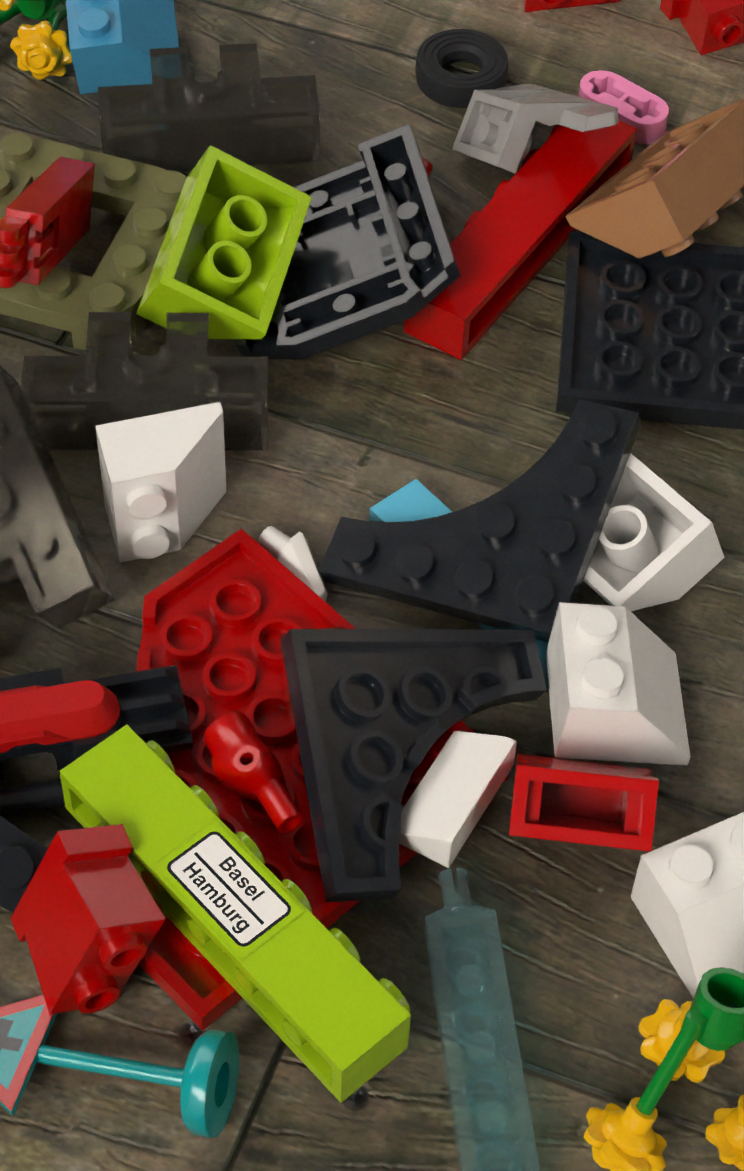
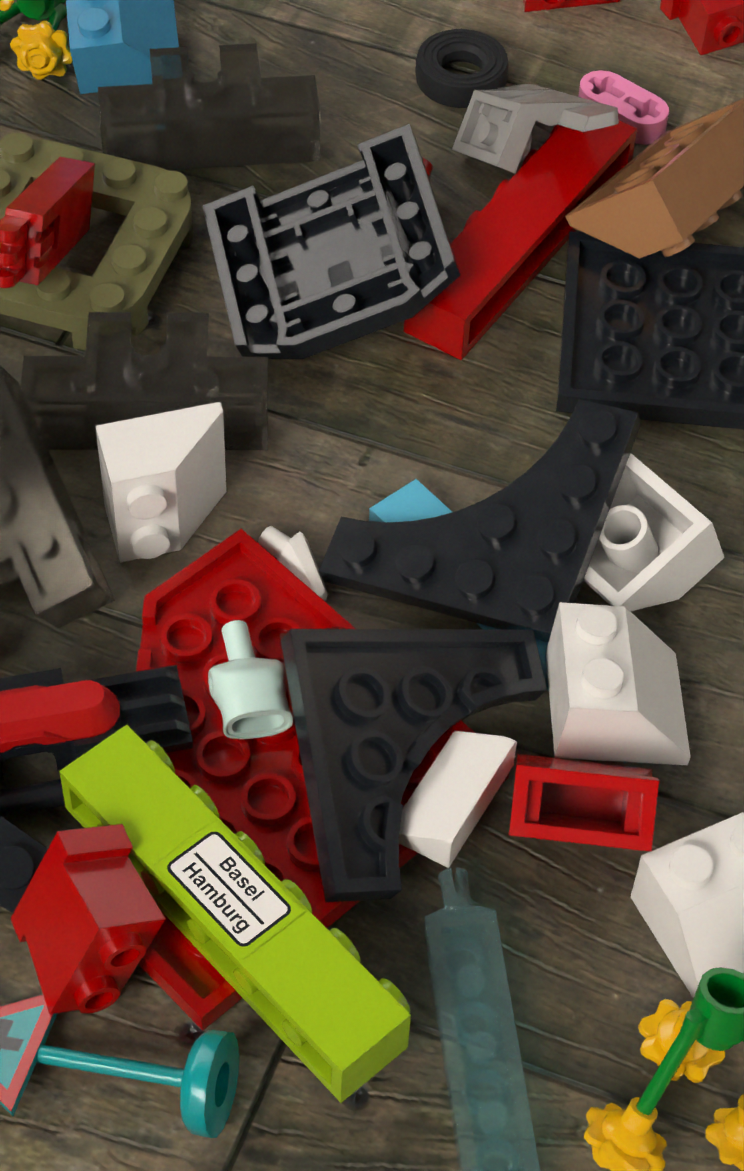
(226, 248): lime slope -> none
(249, 688): none -> light aqua piece
(250, 768): red piece -> none

